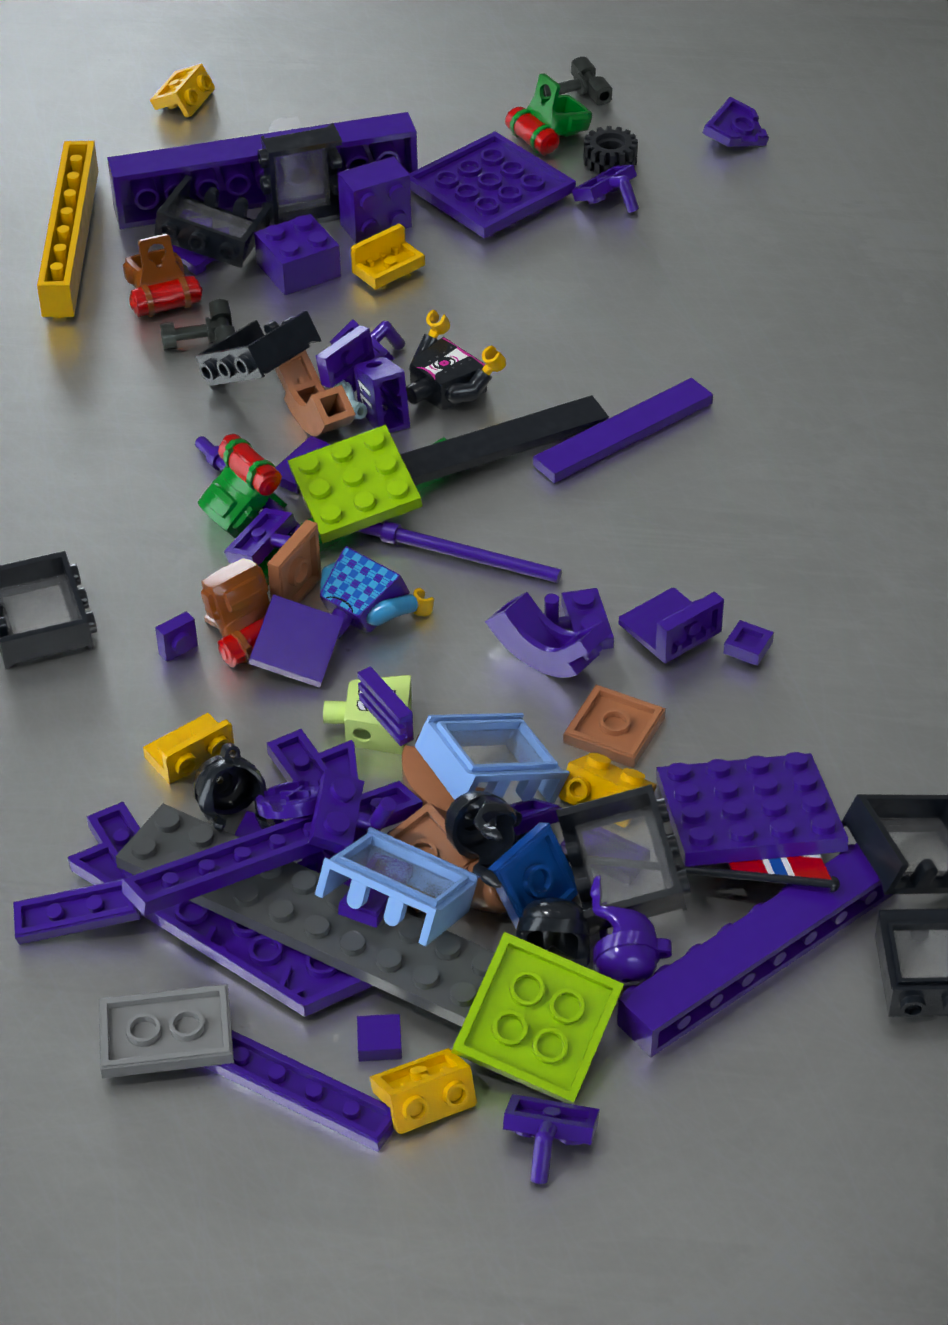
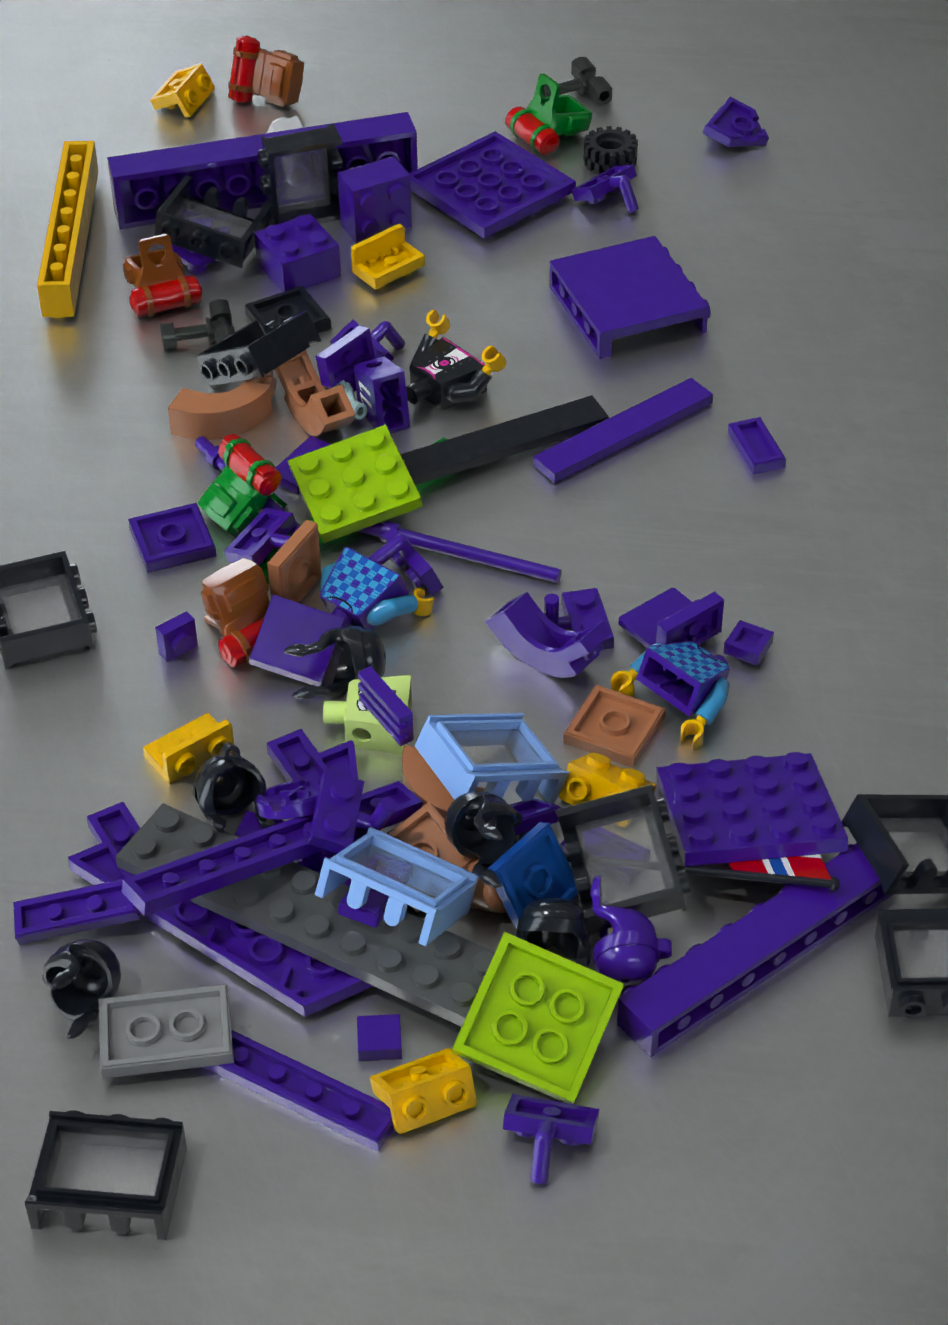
(80, 977): none -> black hair
(109, 1169): none -> black window
(172, 537): none -> dark purple tile
(224, 413): none -> nougat arch
(264, 73): none -> dark orange piece
(287, 305): none -> black tile
(361, 650): none -> black hair
(402, 553): none -> dark purple plate
(625, 292): none -> dark purple panel
(685, 678): none -> torso
(756, 445): none -> dark purple tile

